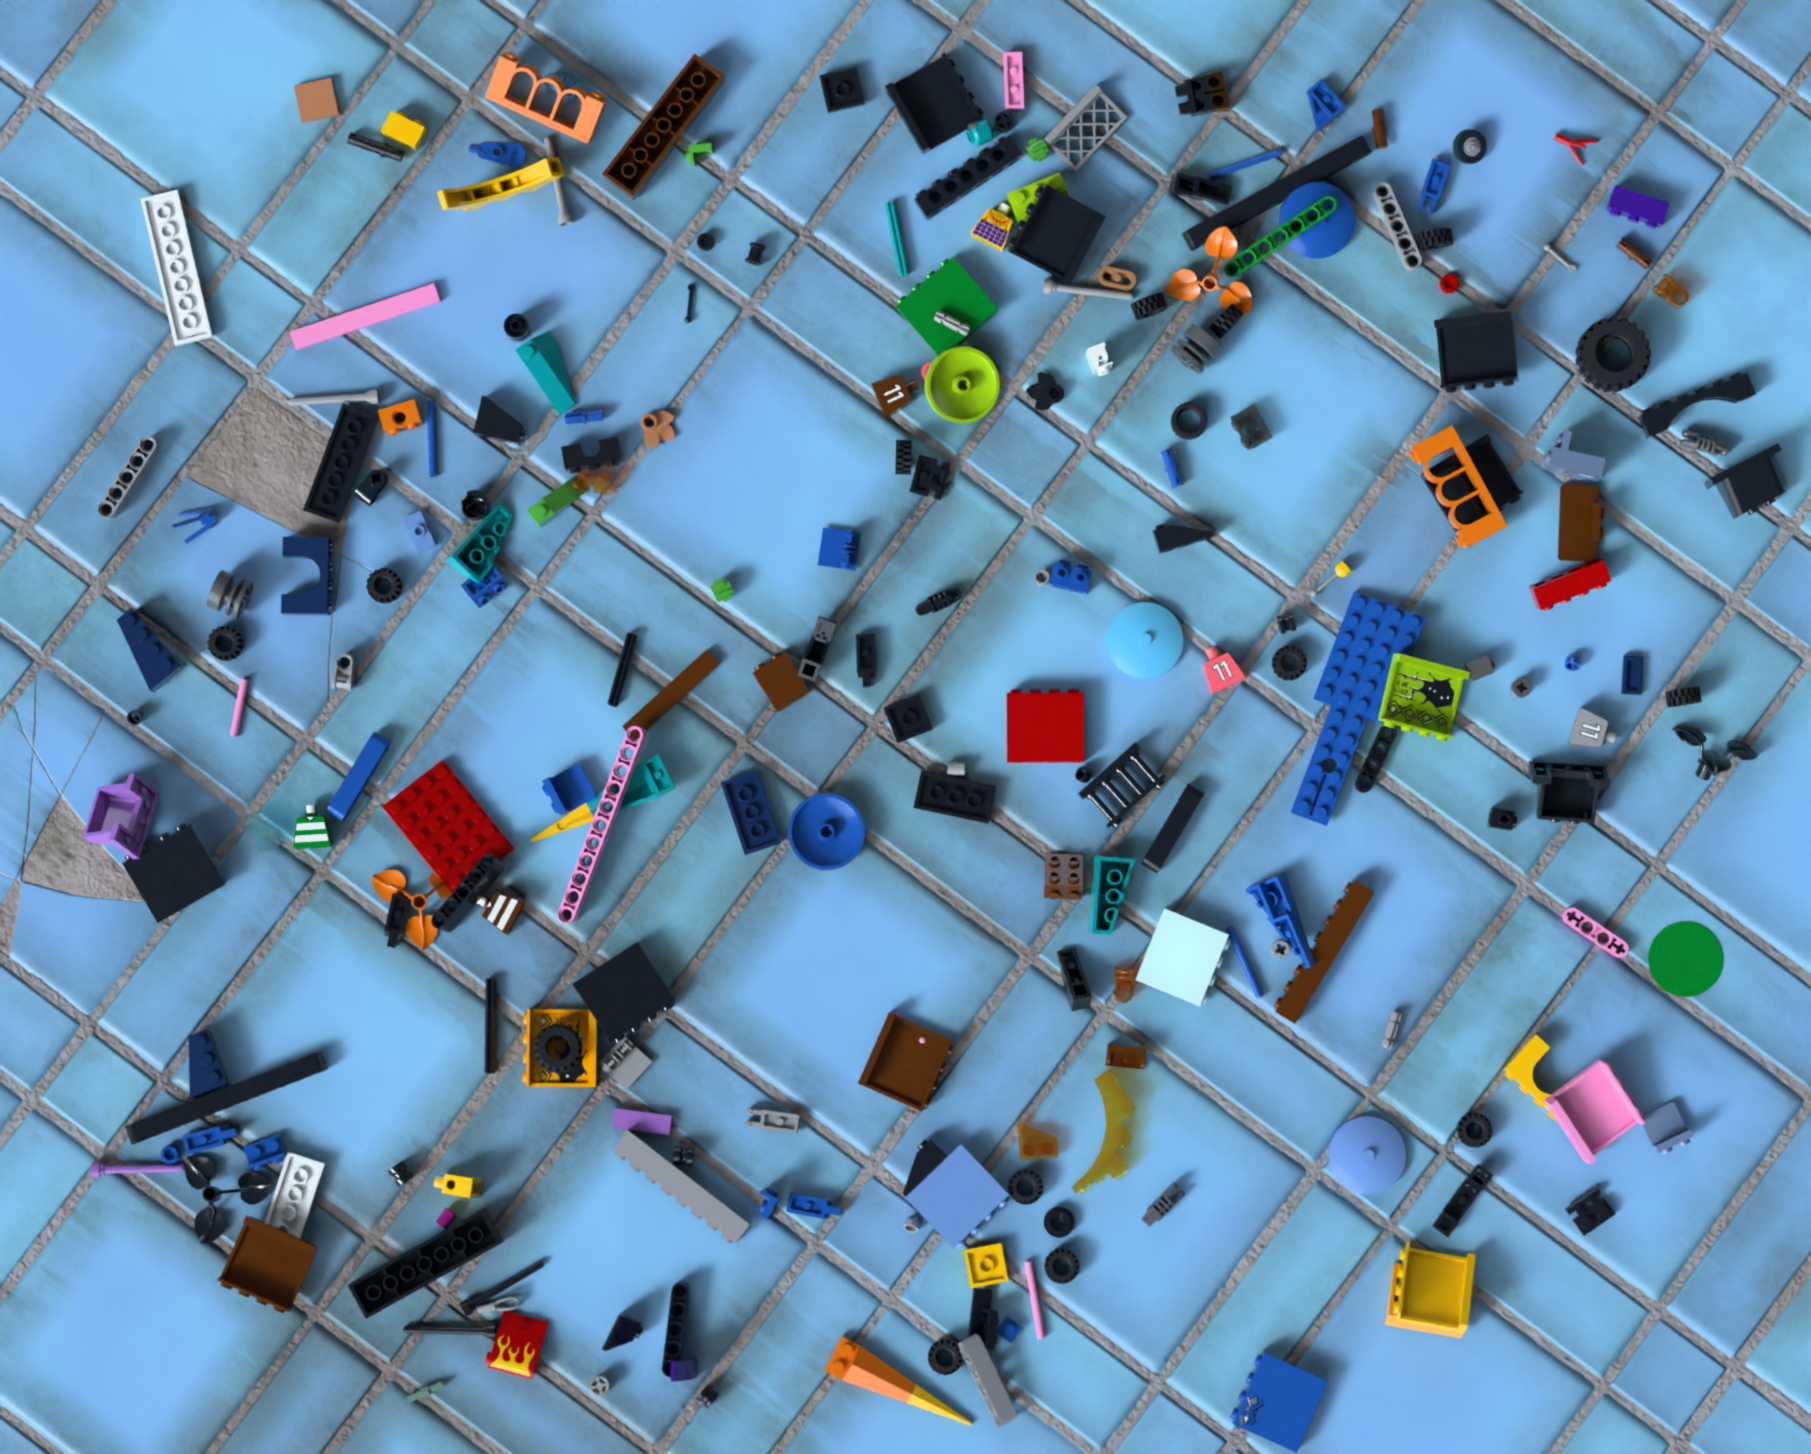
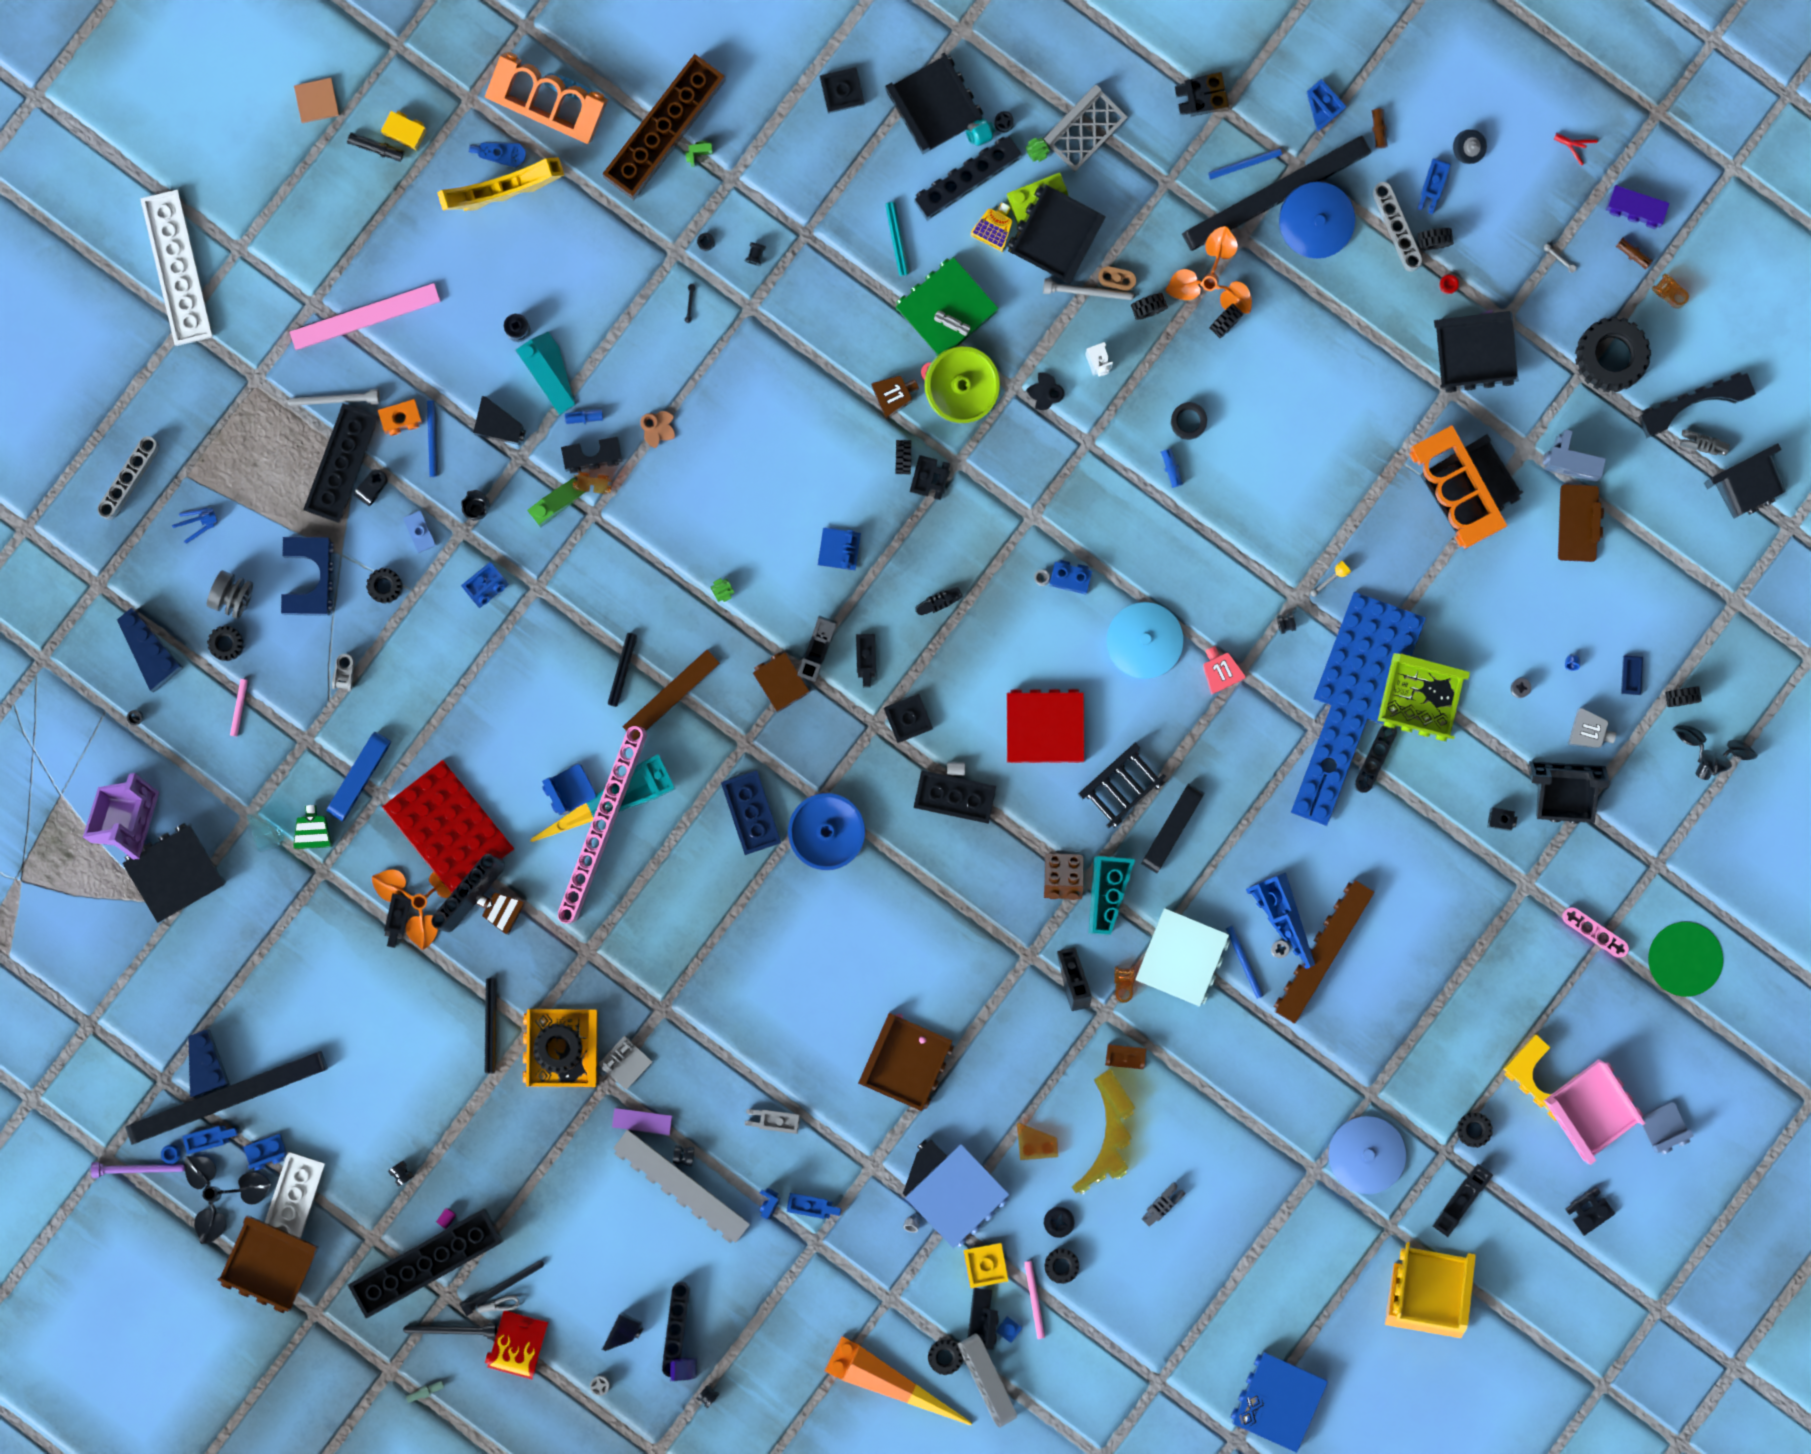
(464, 1185): yellow torso -> none
(477, 551): teal wedge -> none
(565, 217): light grey piece -> none
(624, 993): black panel -> none
(1013, 80): bright pink plate -> none
(1037, 1187): black tyre -> none
(1079, 773): black hinge -> none
(1174, 537): black slope -> none
(1193, 352): dark grey wheel -> none
(1200, 188): black slope -> none
(1250, 427): clear smoke bracket -> none
(1289, 674): black tyre -> none
(1290, 234): green beam -> none
(1391, 1030): light grey axle -> none
(1480, 668): dark grey brick -> none
(1570, 584): red brick -> none

